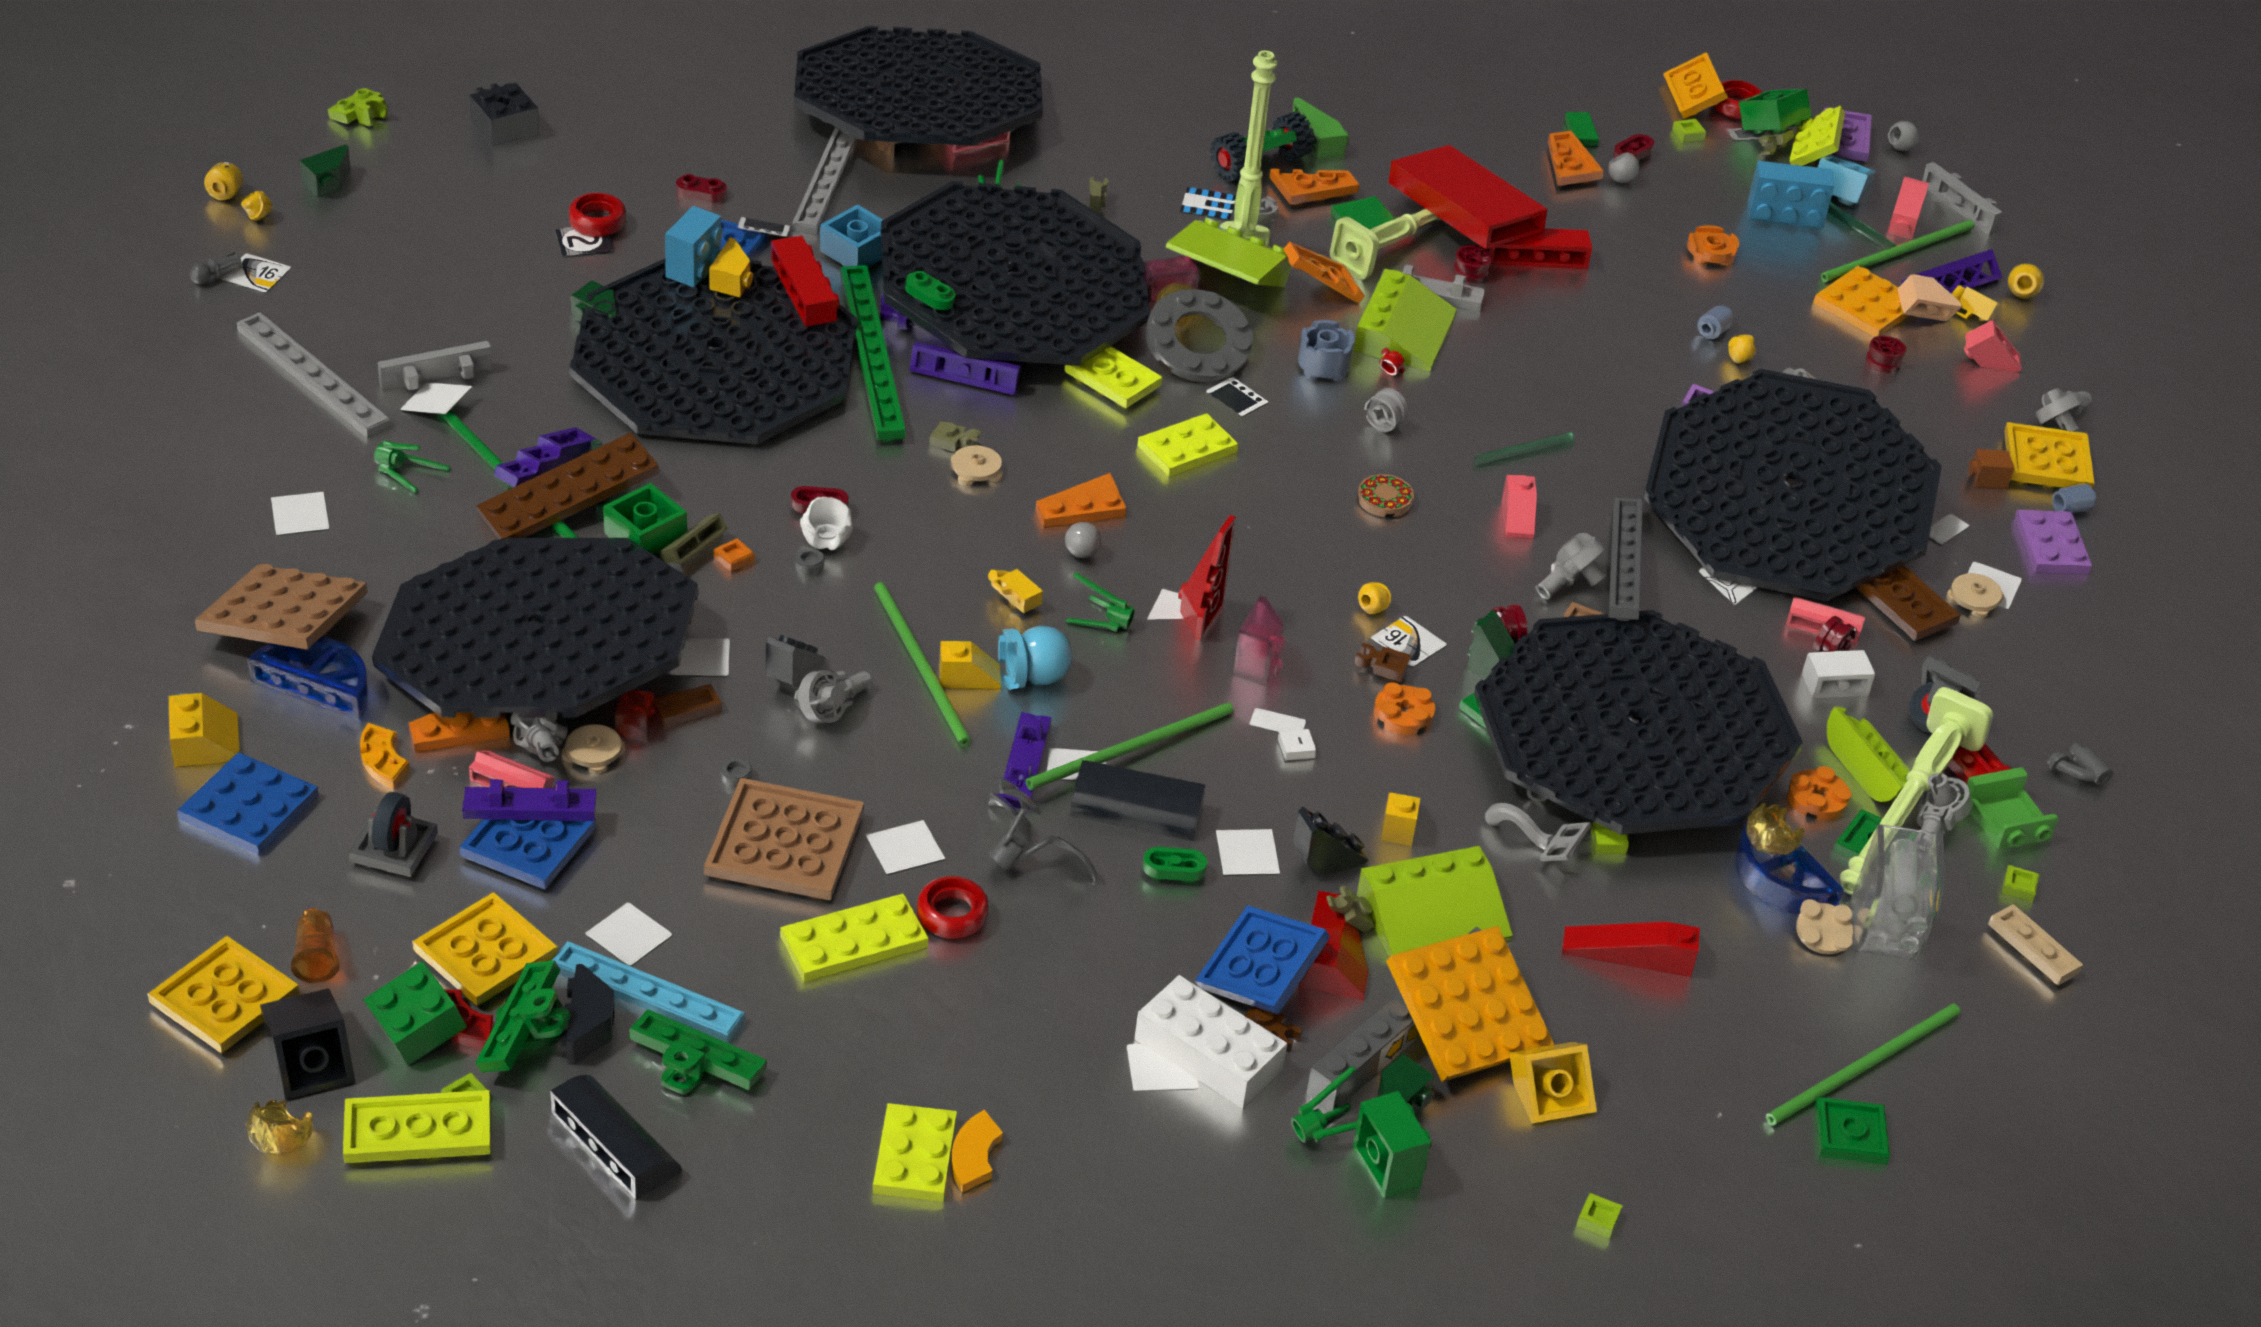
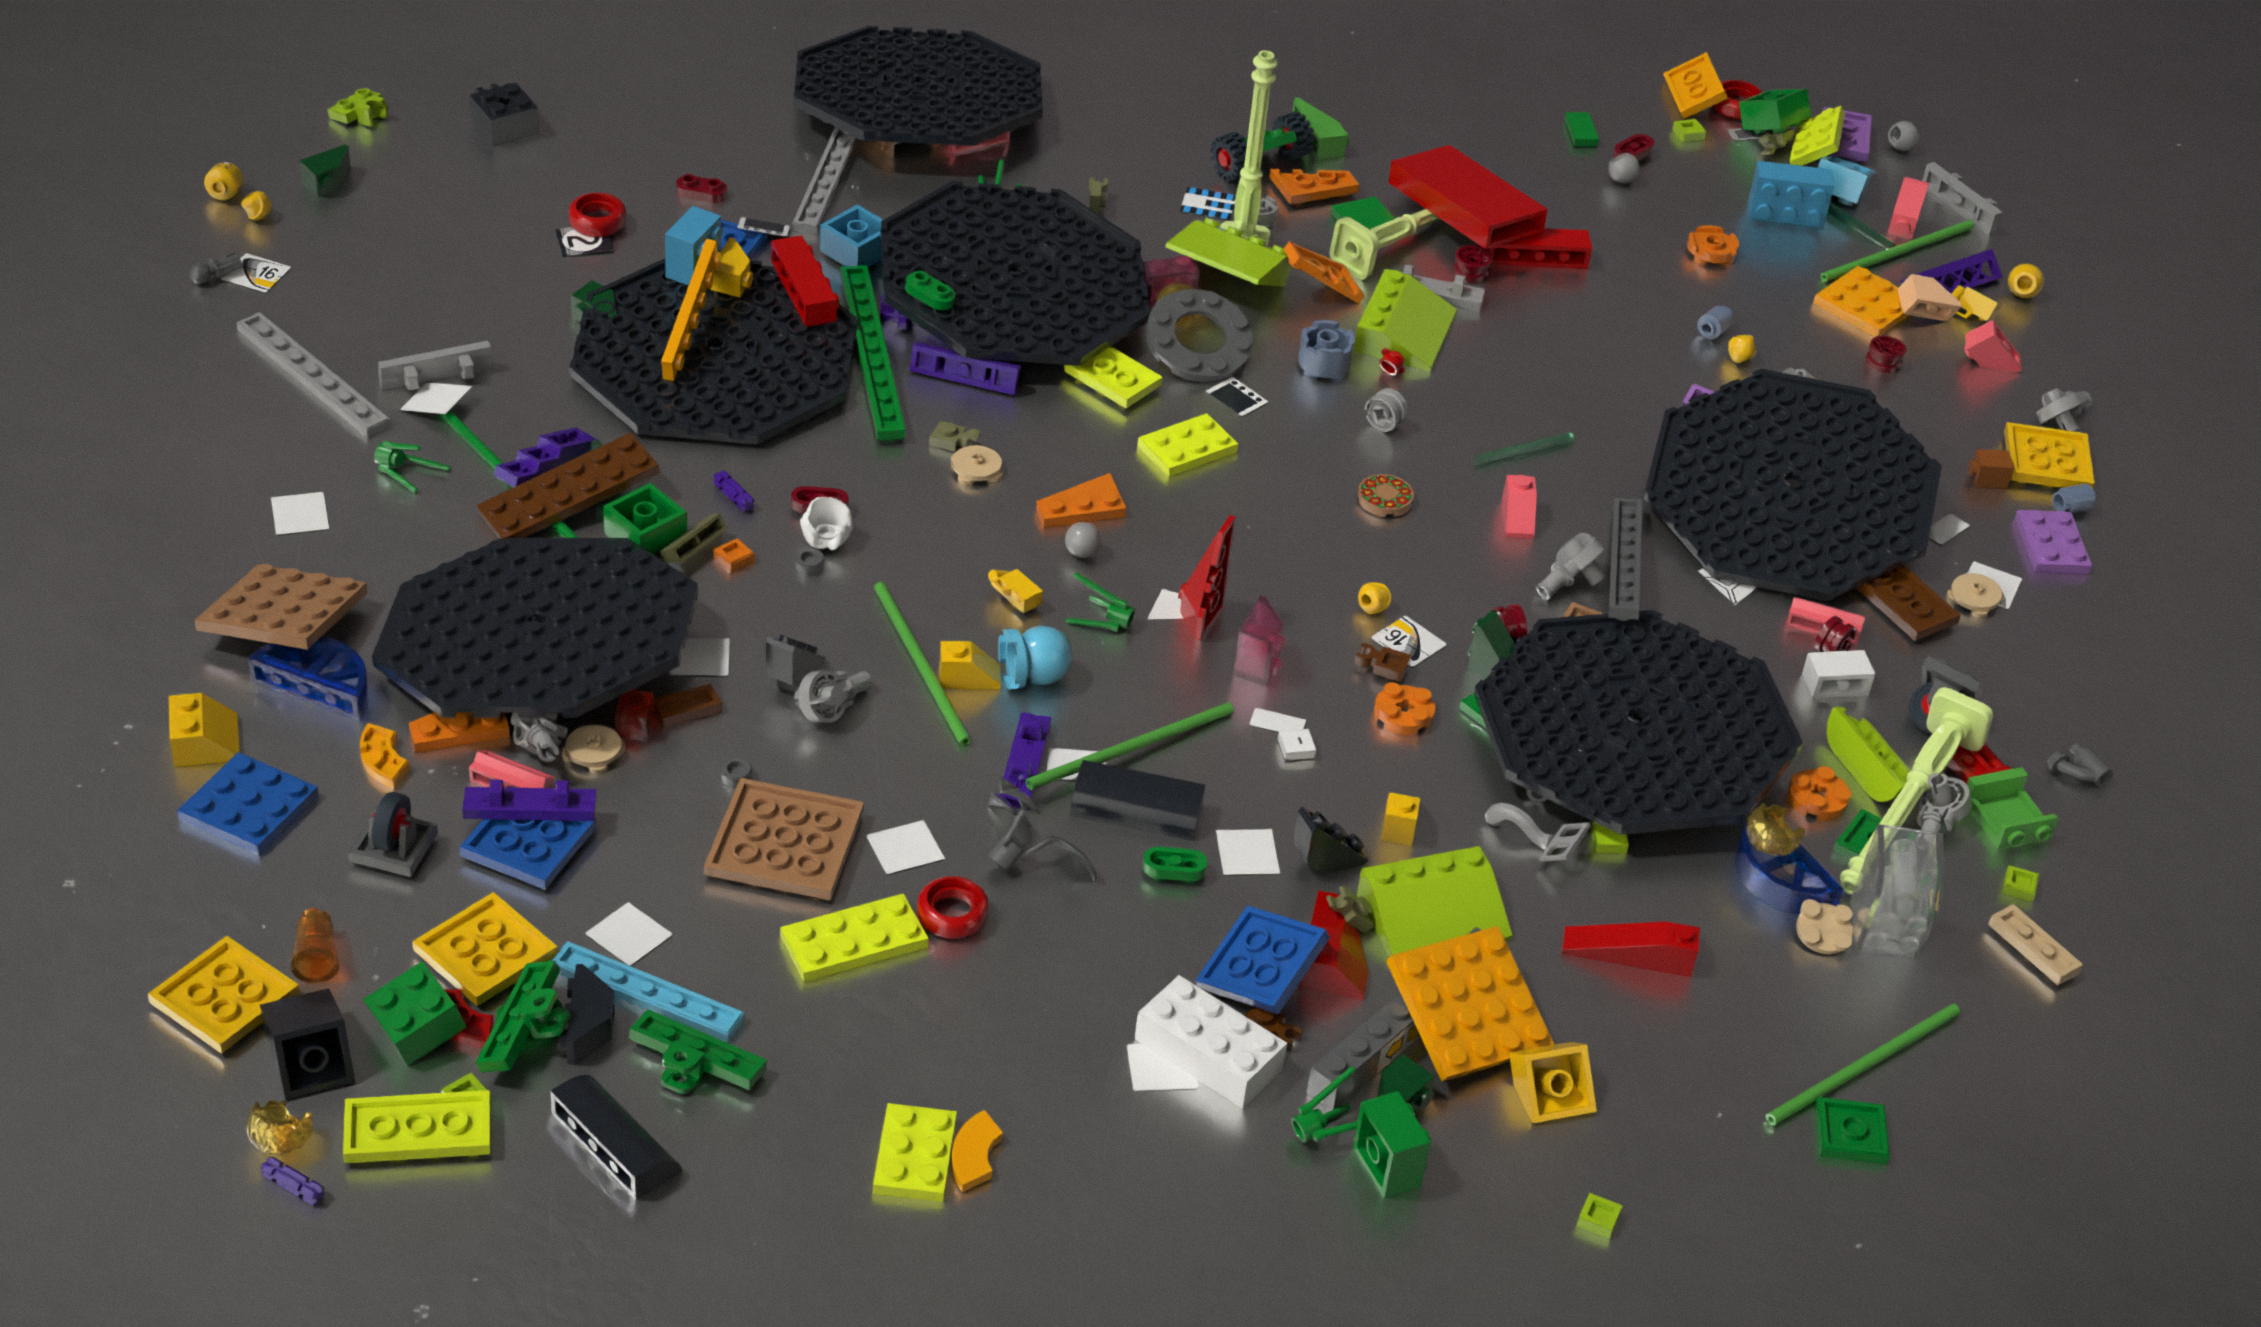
(293, 1180): none -> dark purple axle
(689, 312): none -> light orange plate
(734, 491): none -> dark purple axle
(1572, 160): orange wing -> none

